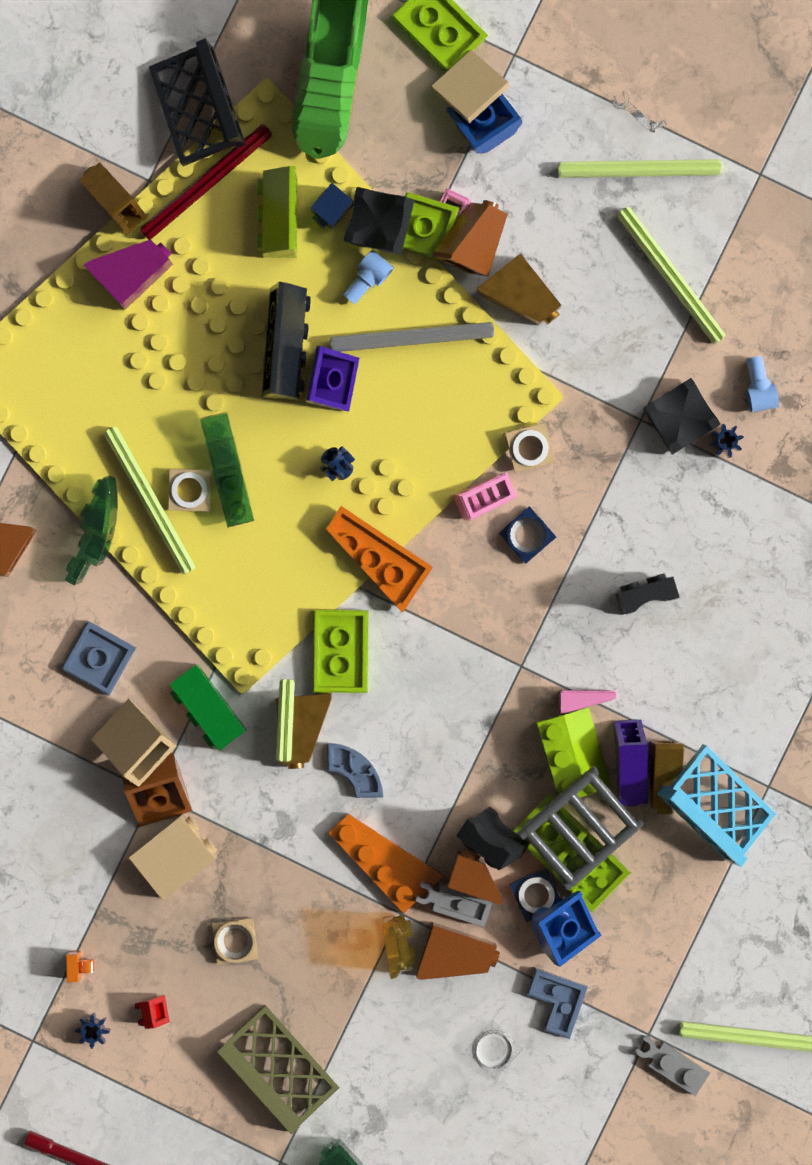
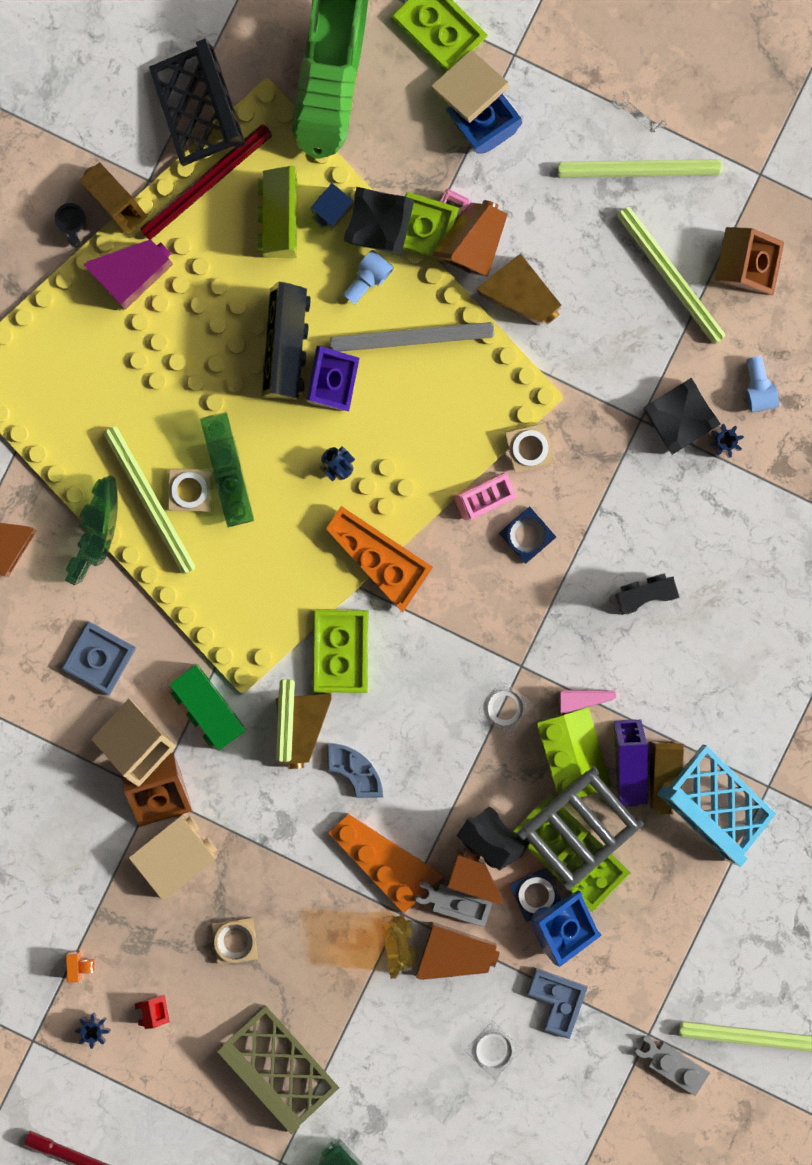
(70, 220): none -> black piece
(523, 707): none -> clear piece
(749, 260): none -> dark orange slope

